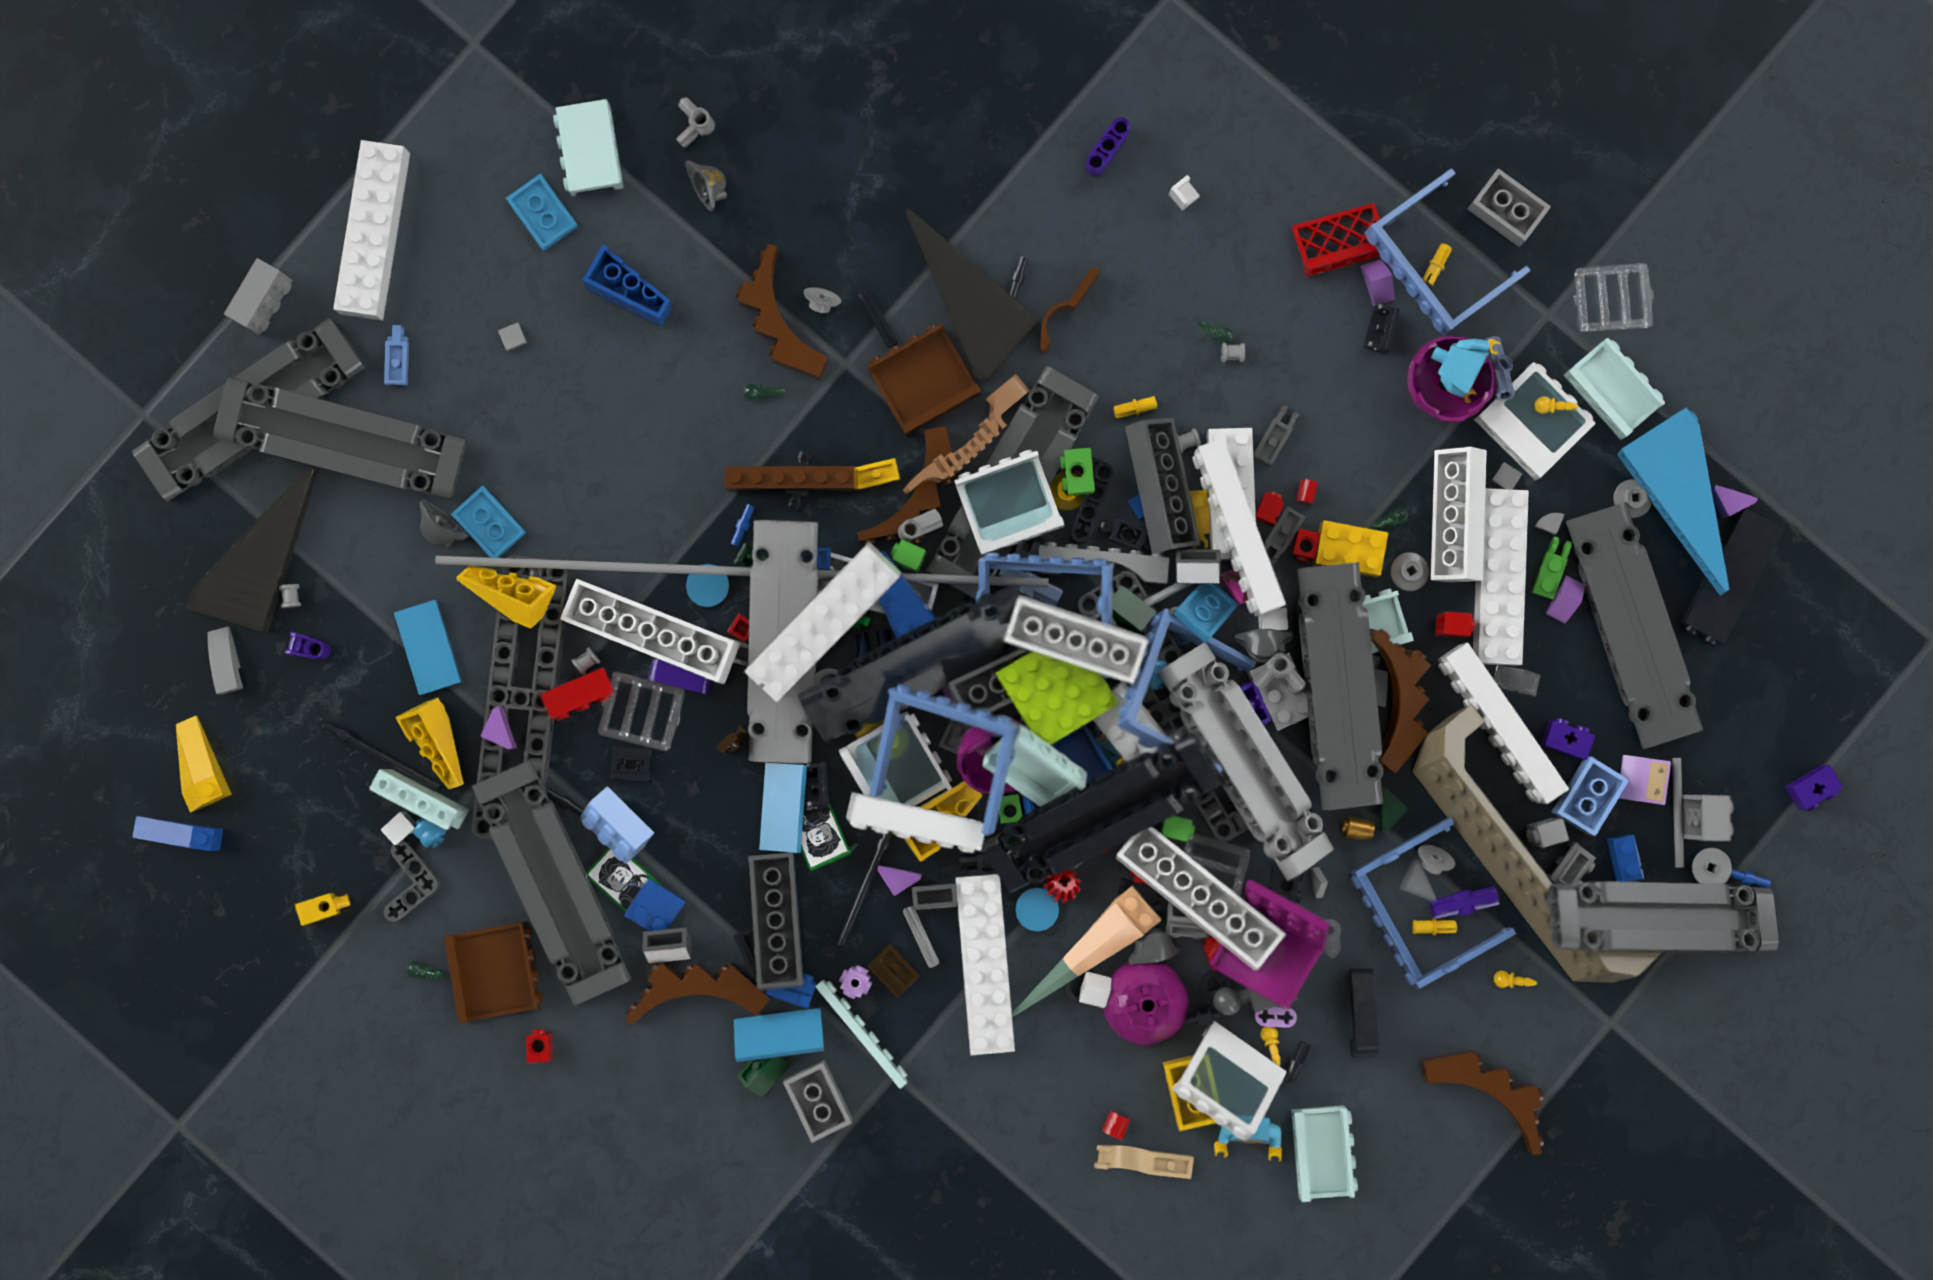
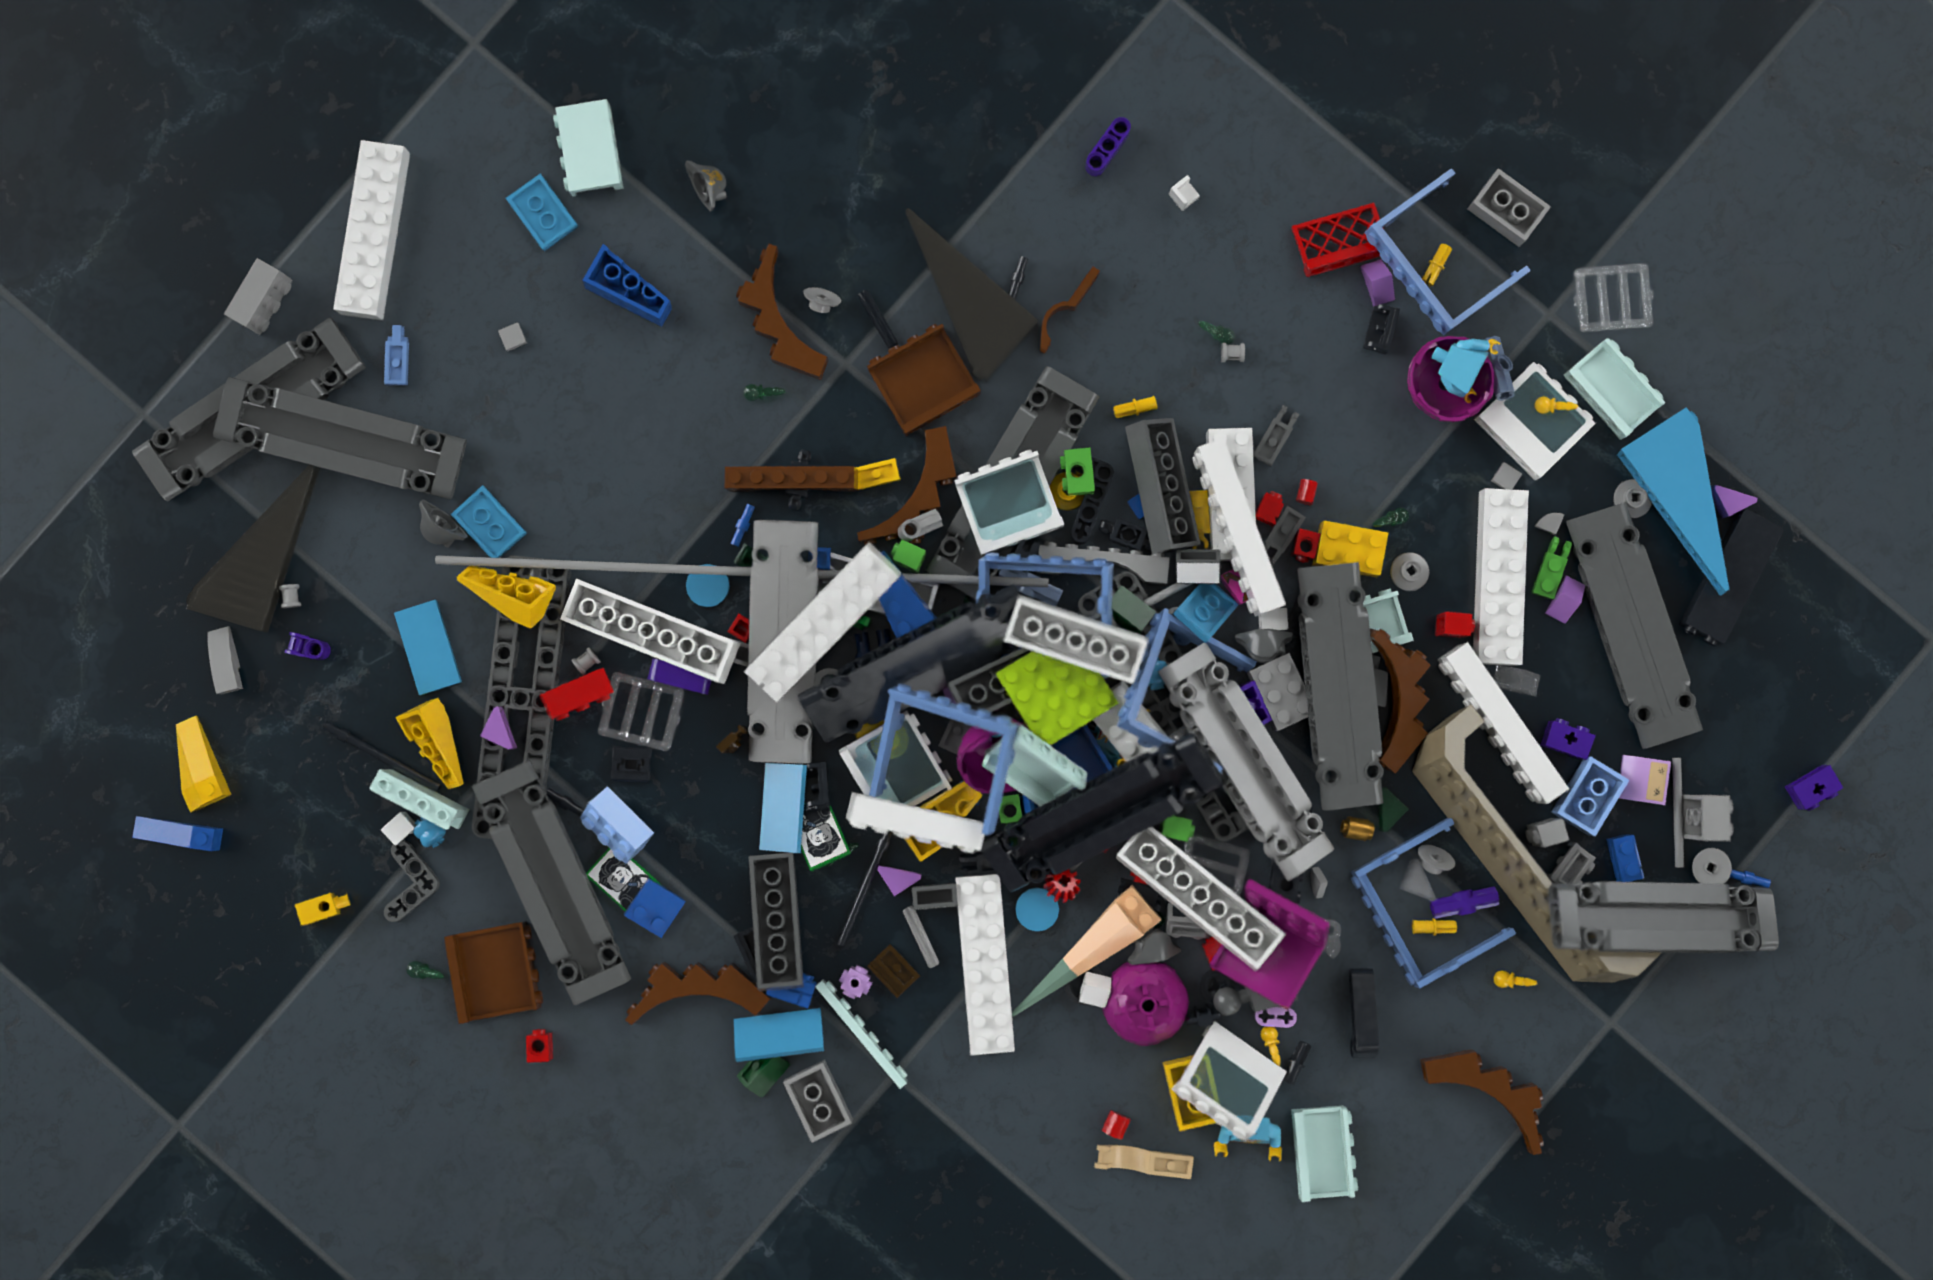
(667, 945): dark grey brick -> none
(695, 116): light grey axle -> none
(947, 466): medium nougat piece -> none
(1189, 440): light grey bush -> none
(1271, 672): light grey axle -> none
(1458, 515): white brick -> none

